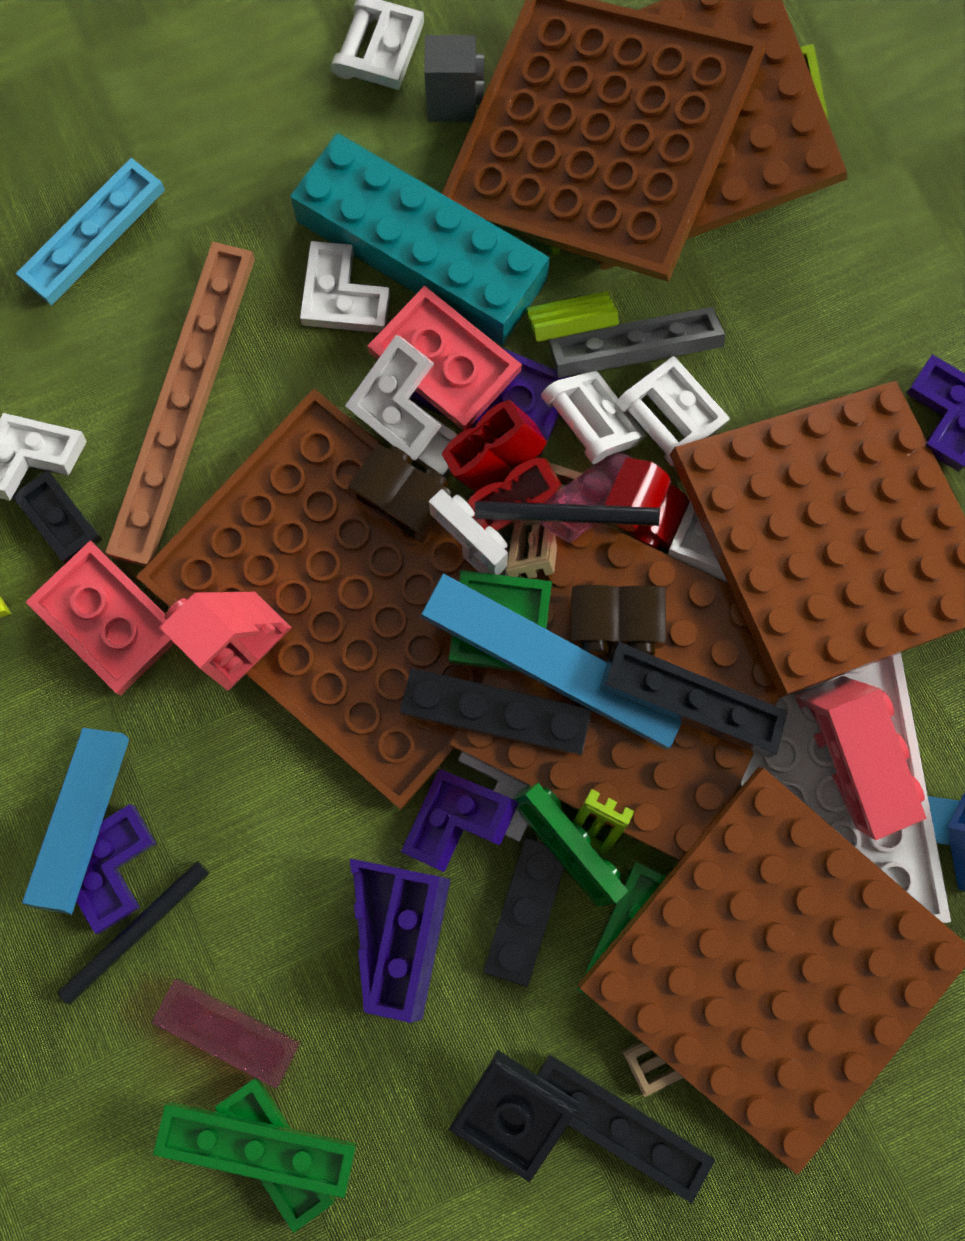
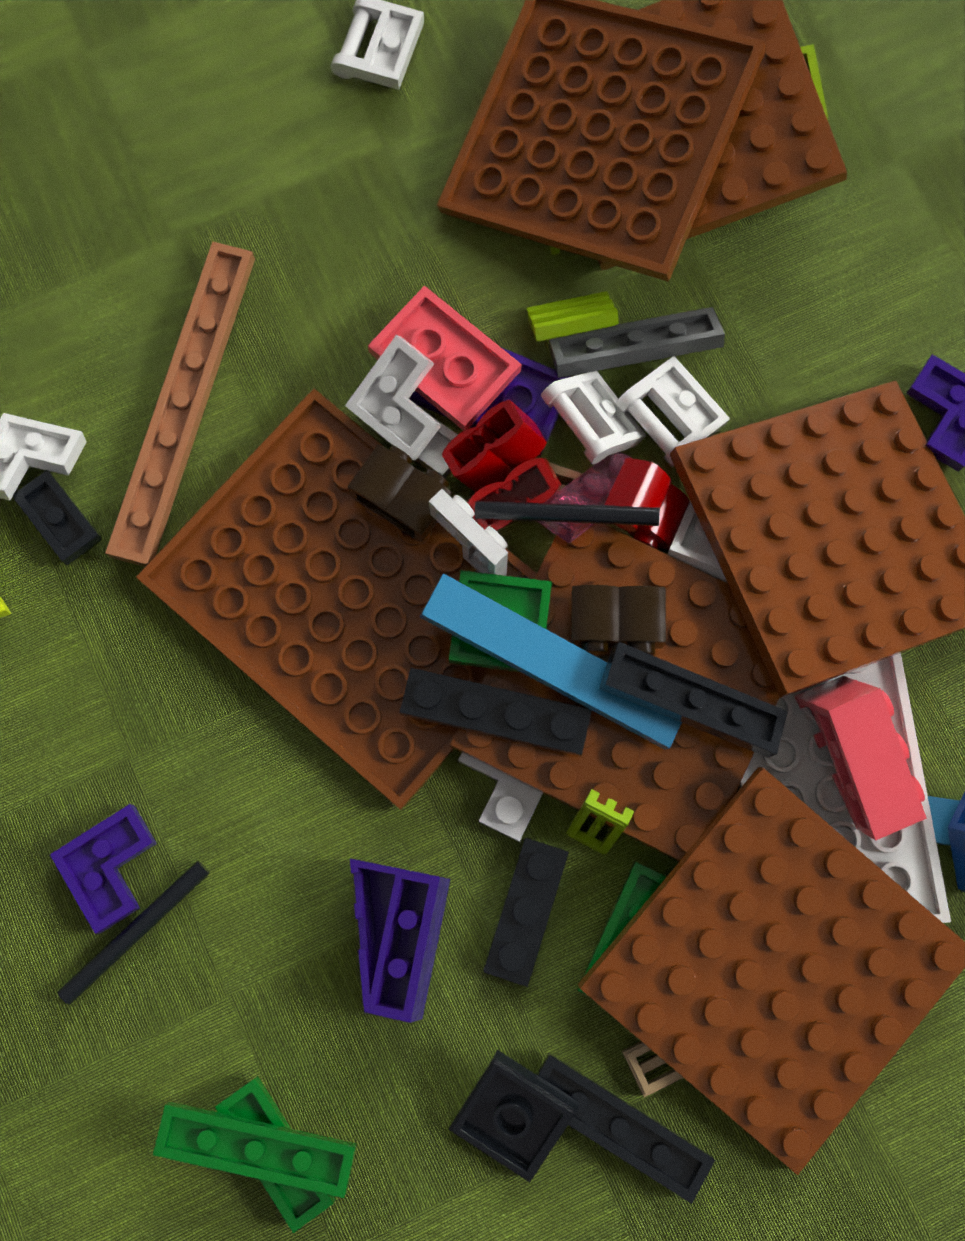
(76, 821): dark azure tile -> none
(90, 231): medium azure plate -> none
(103, 617): coral plate -> none
(224, 632): coral wedge -> none
(226, 1032): clear pink plate -> none
(332, 300): white plate -> none
(420, 237): teal brick -> none
(450, 809): dark purple plate -> none
(453, 77): dark grey brick -> none
(535, 561): tan tile -> none
(570, 845): green plate -> none

